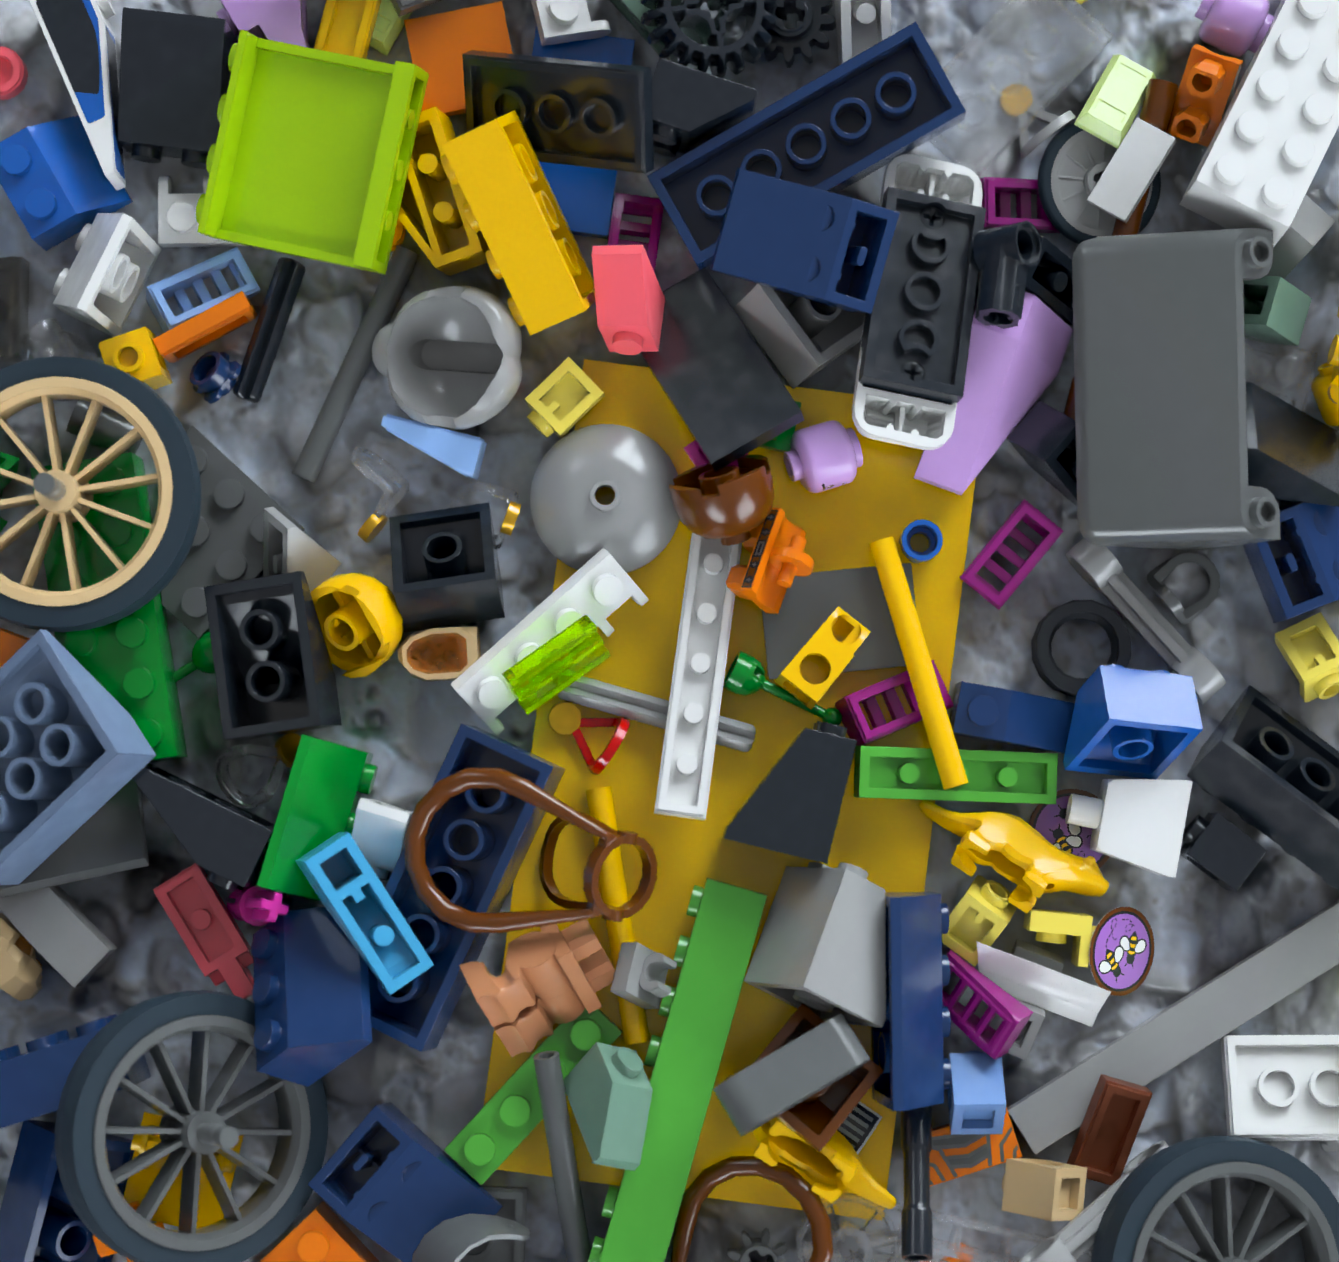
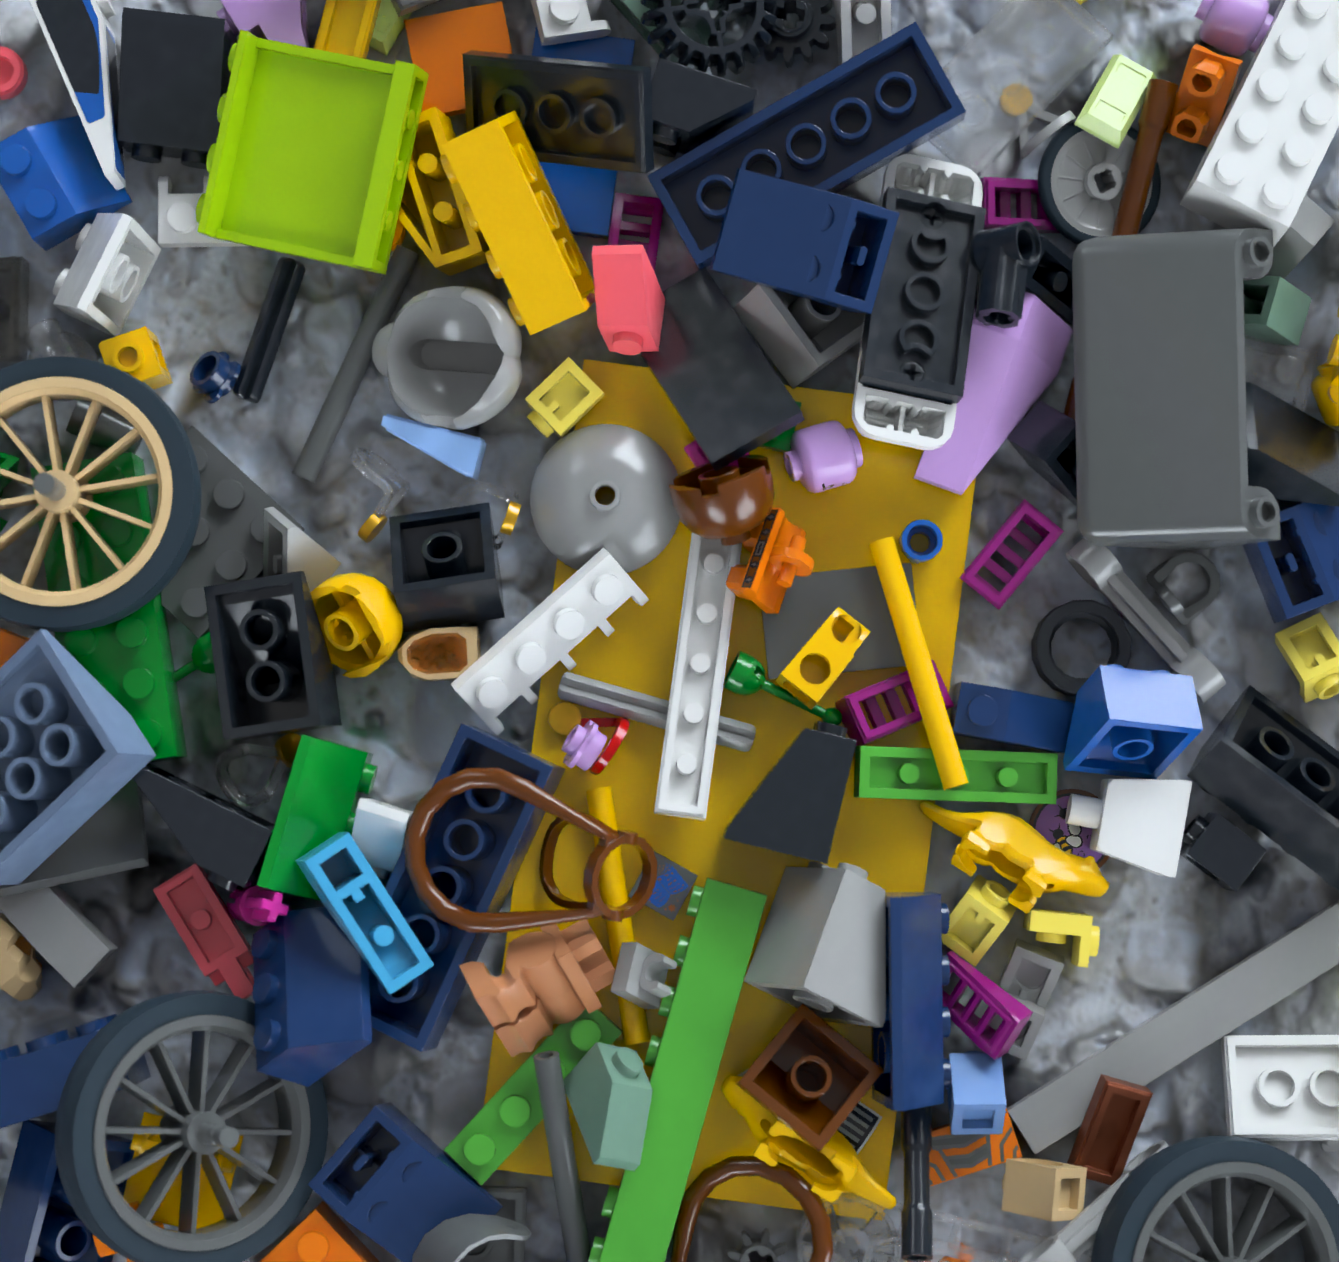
(177, 284): light blue slope -> none
(205, 327): orange tile -> none
(556, 664): clear neon green tile -> none
(583, 745): none -> lavender plate
(670, 887): none -> tile
(791, 1074): dark grey beam -> none
(1041, 985): white sticker -> none
(1121, 951): sticker -> none
(1131, 170): white piece -> none

